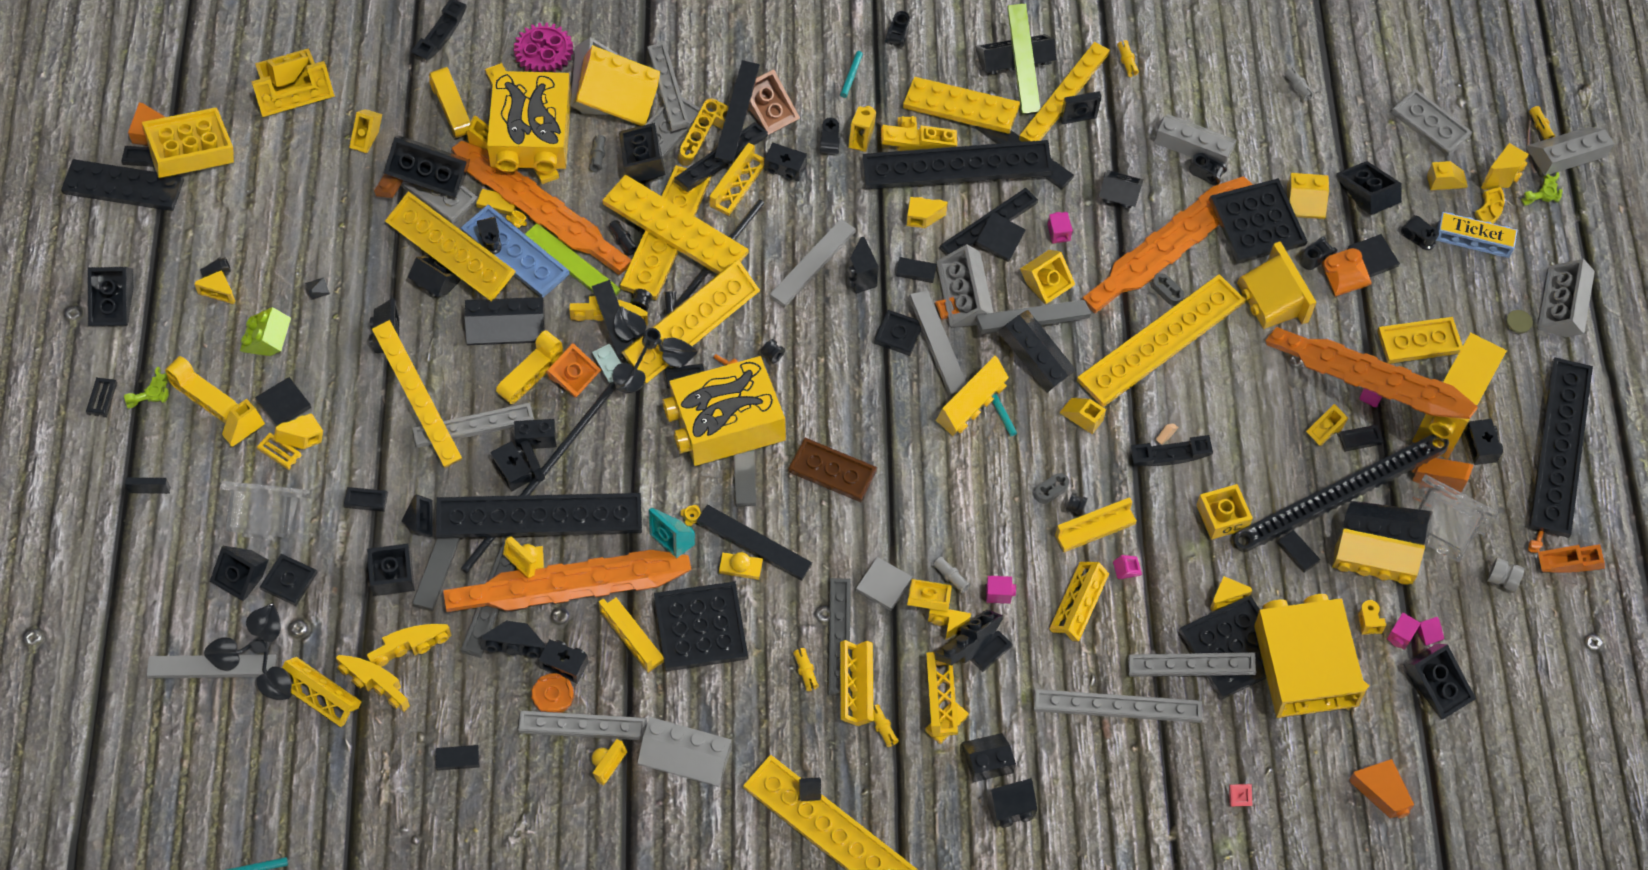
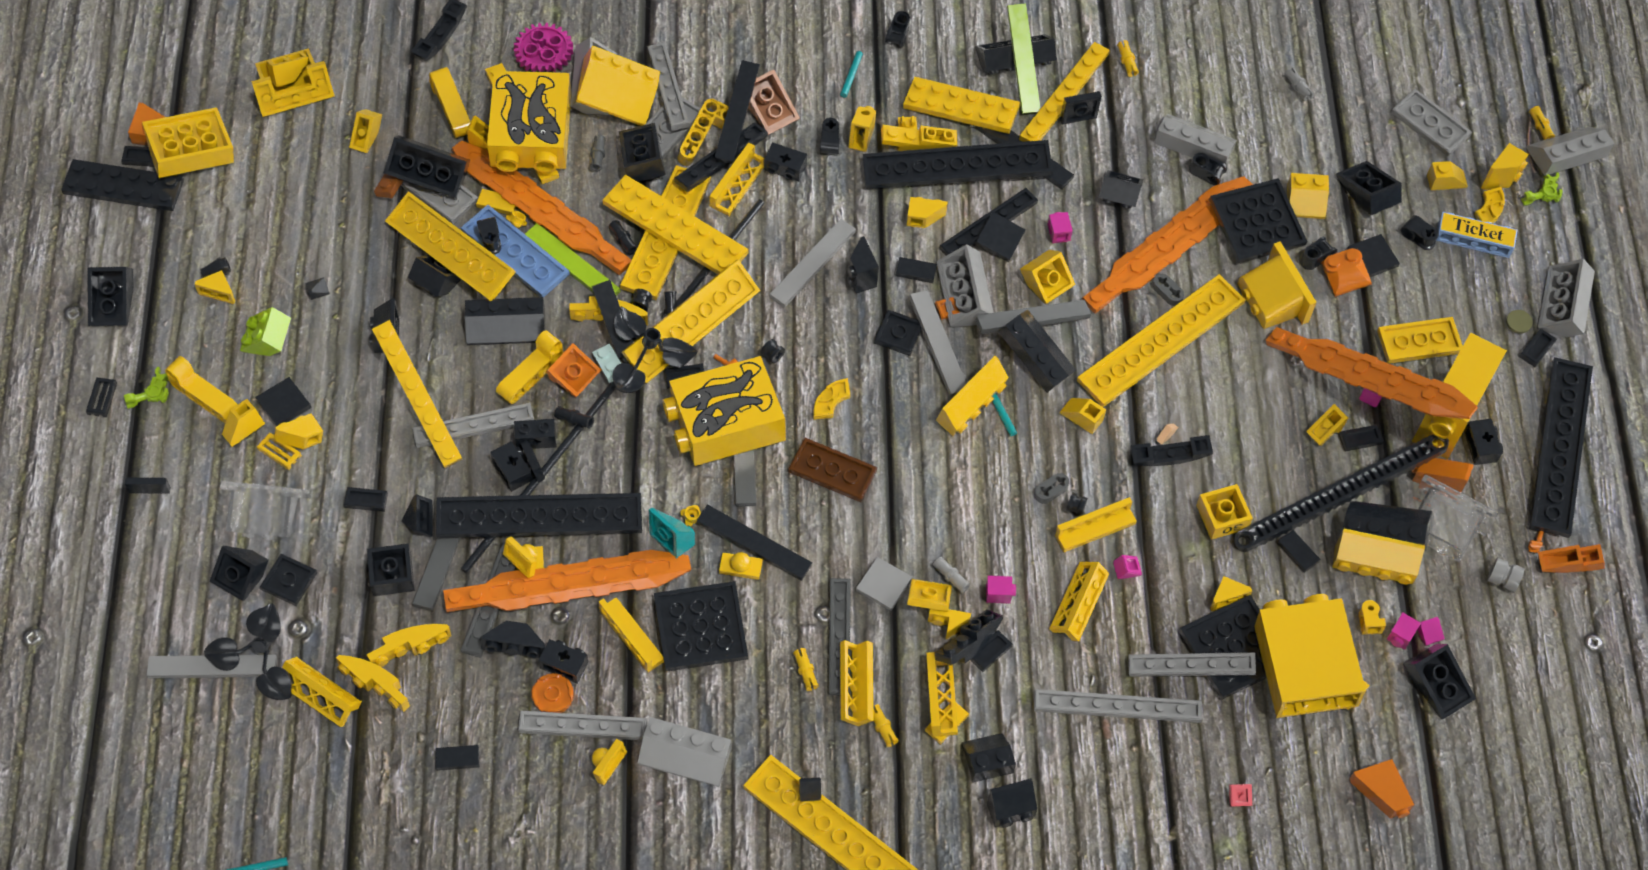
(574, 417): none -> black pin
(830, 398): none -> yellow tile
(1537, 348): none -> black tile

